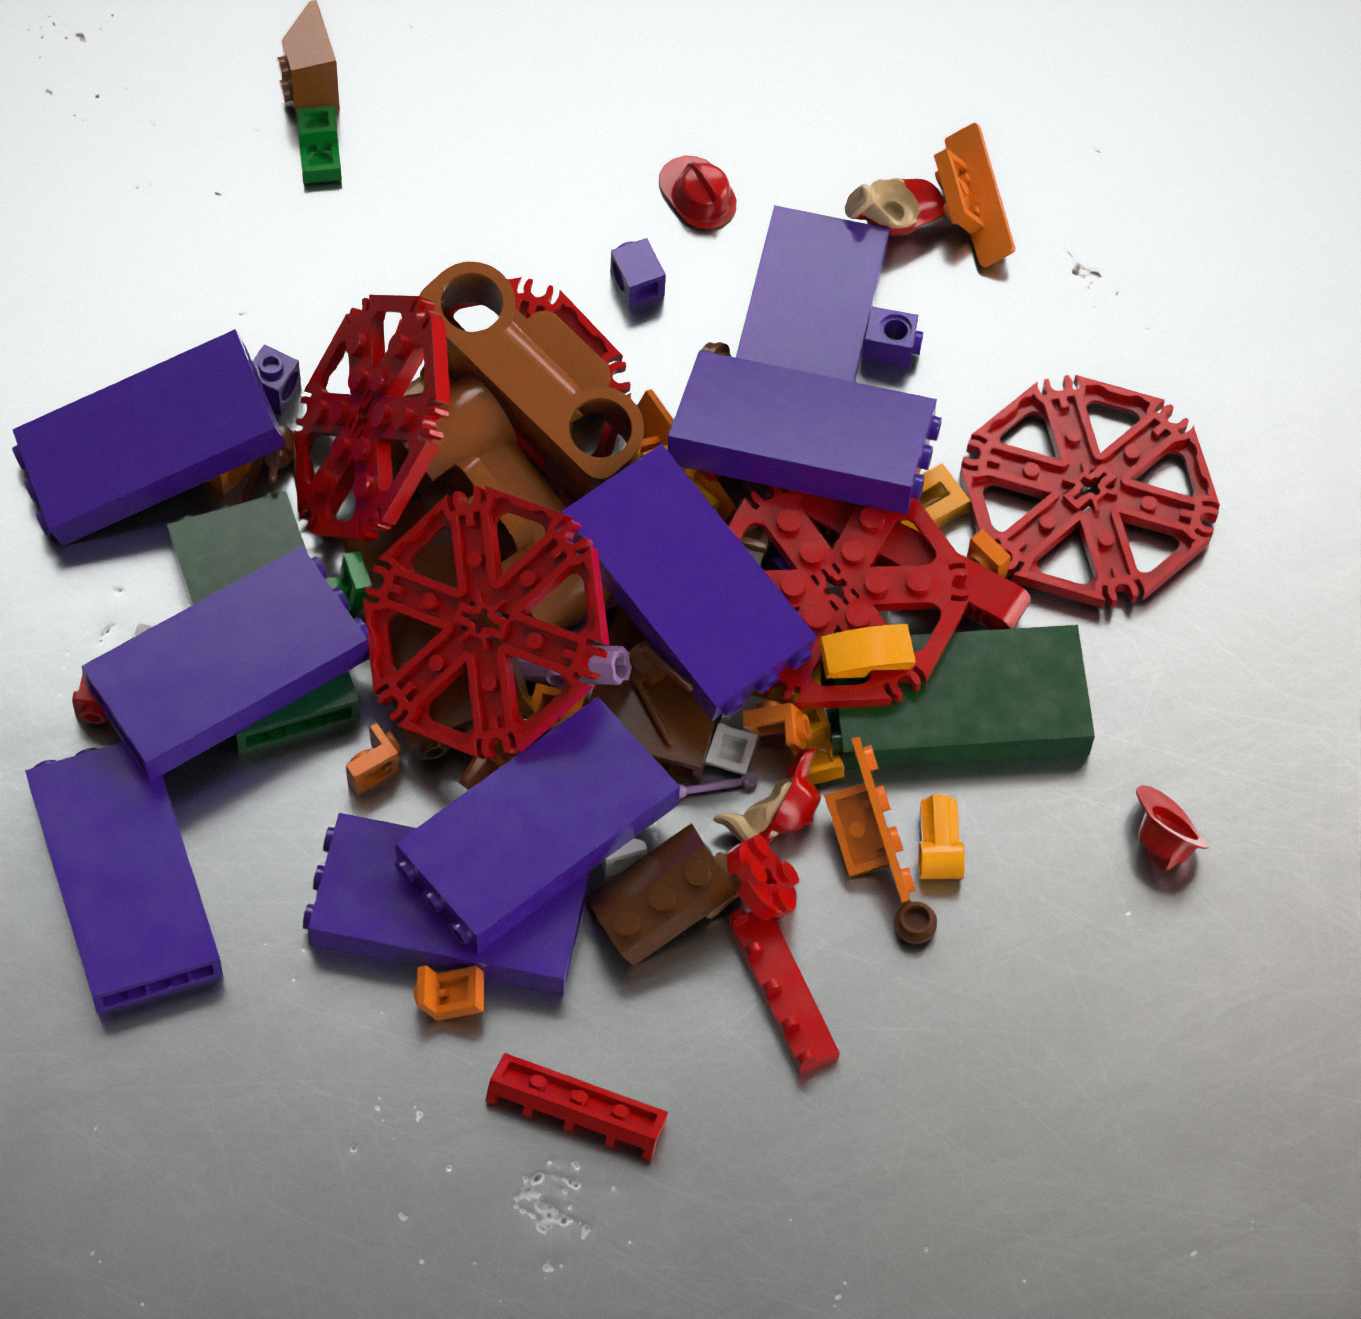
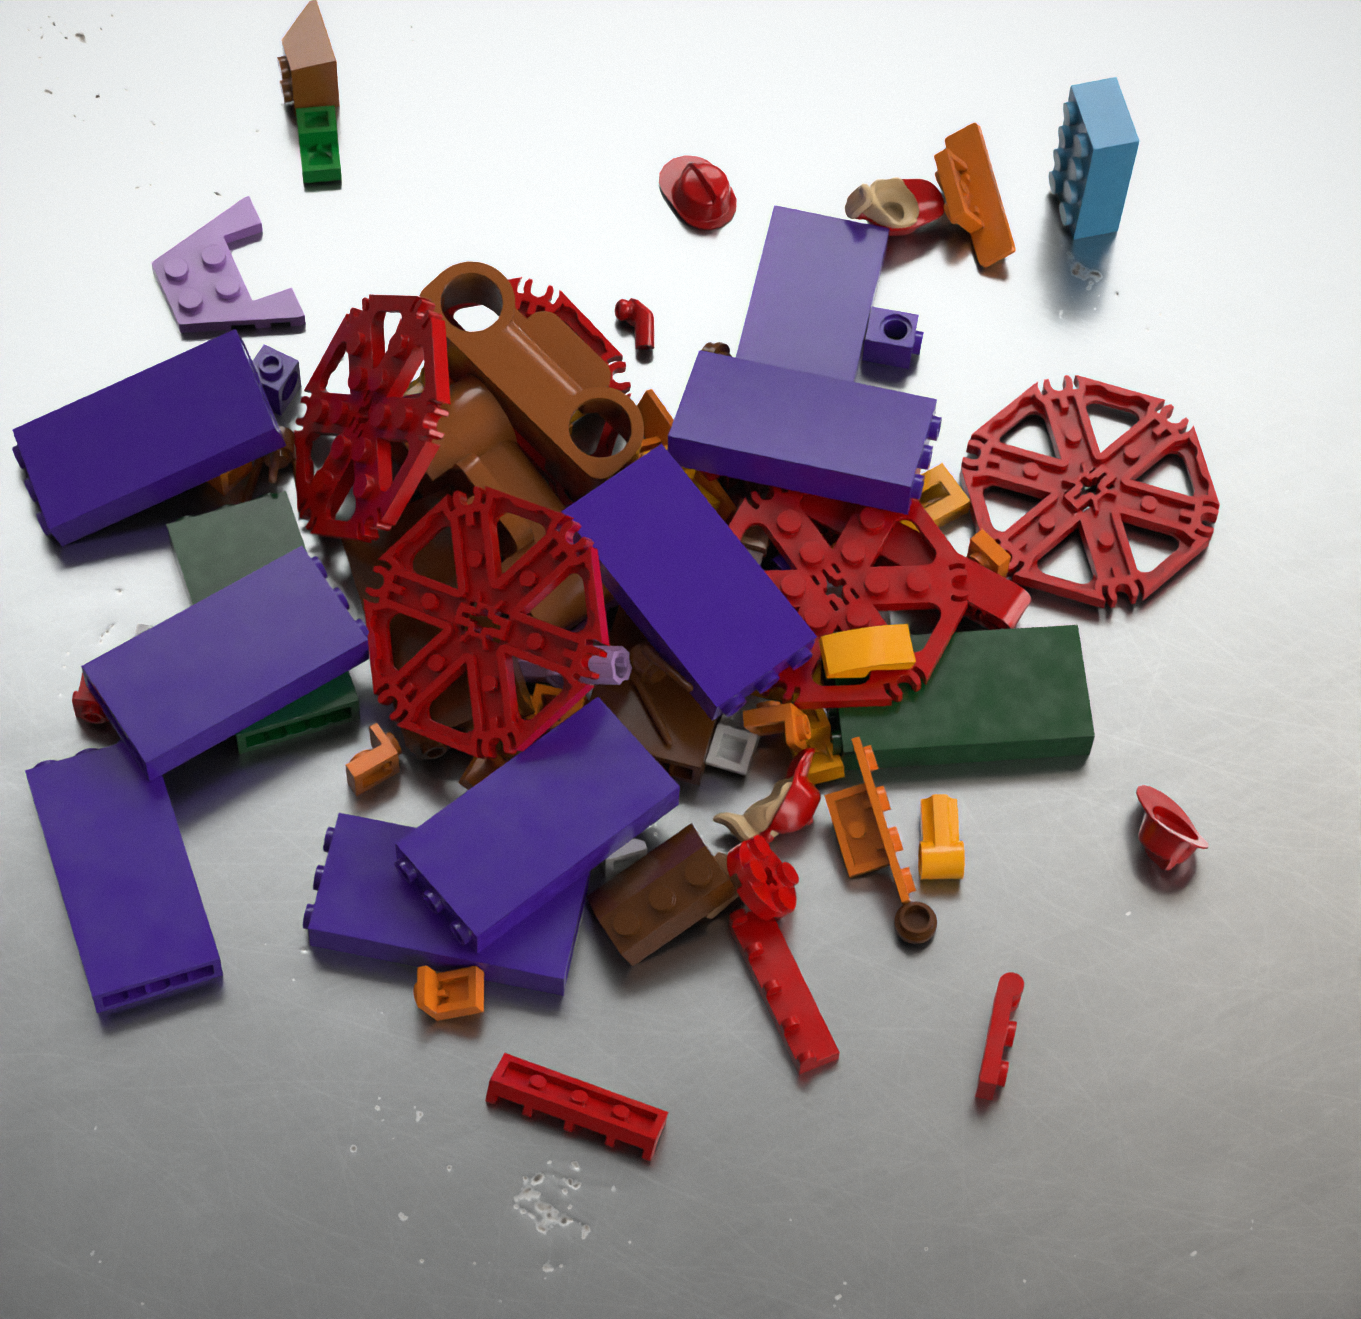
(205, 283): none -> medium lavender wing
(352, 581): green slope -> none
(637, 272): brick -> none
(640, 318): none -> red arm
(747, 782): lavender hinge -> none
(999, 1034): none -> red plate
(1094, 158): none -> dark azure brick

